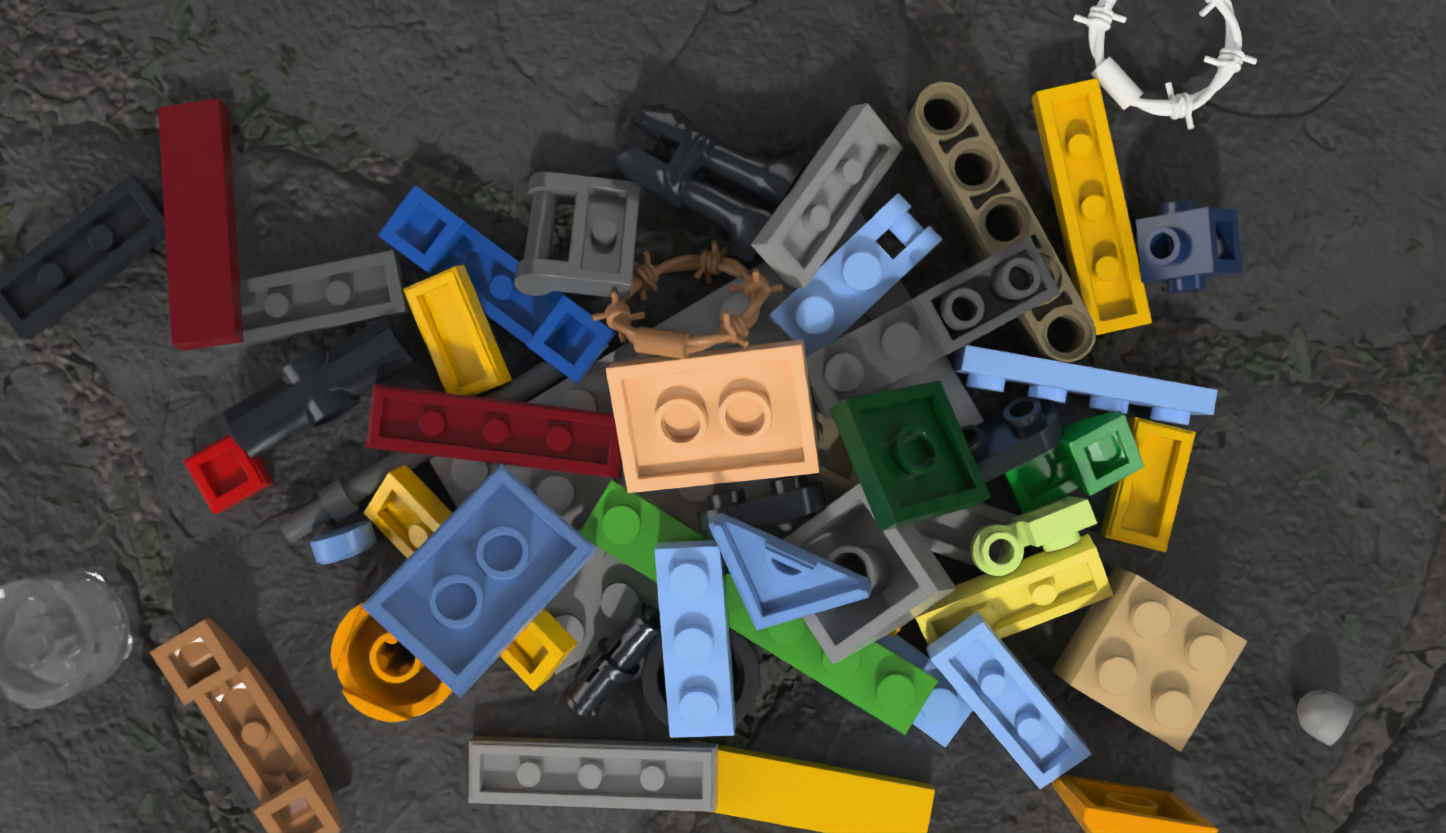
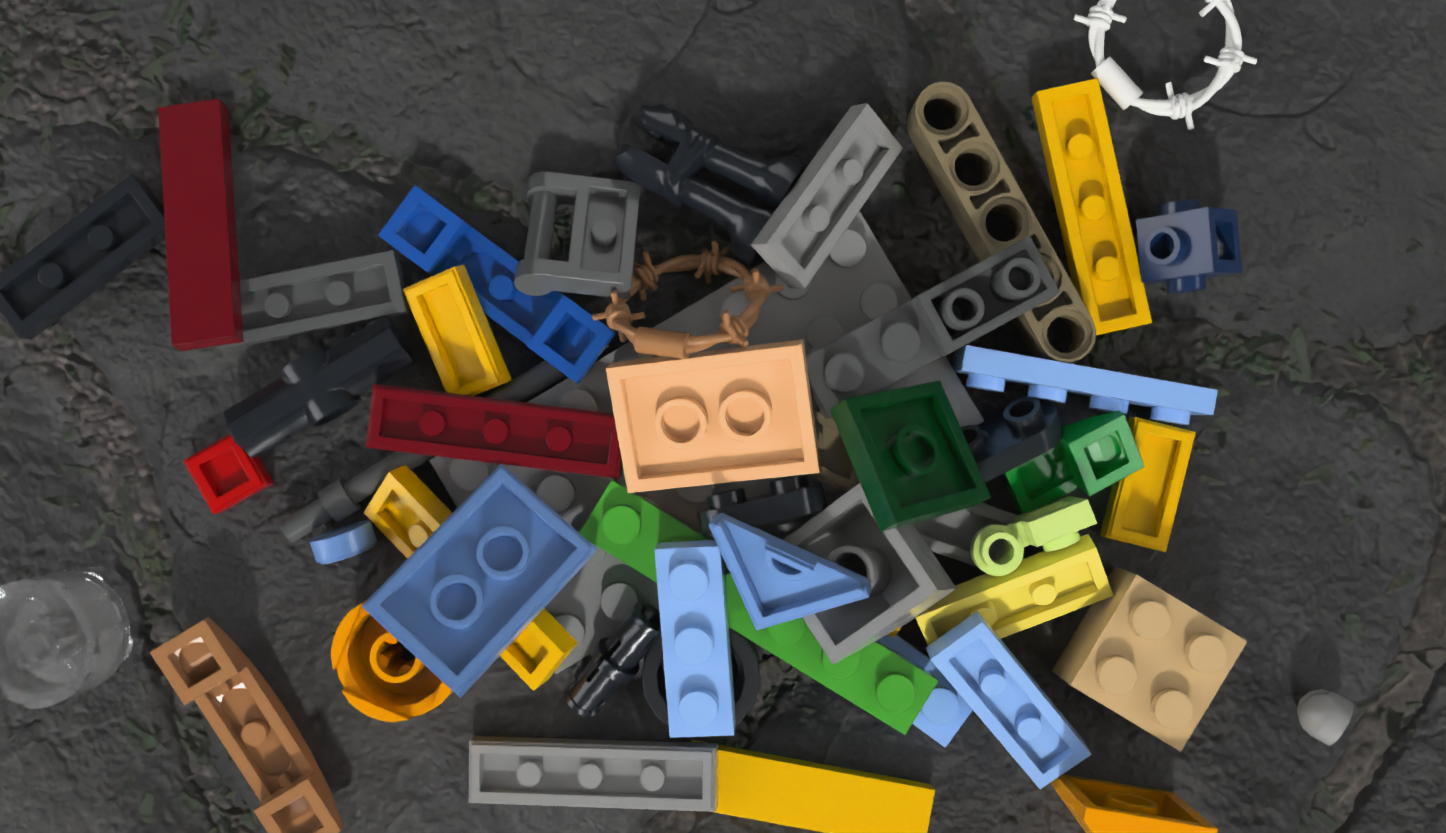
(854, 278): light blue plate -> none

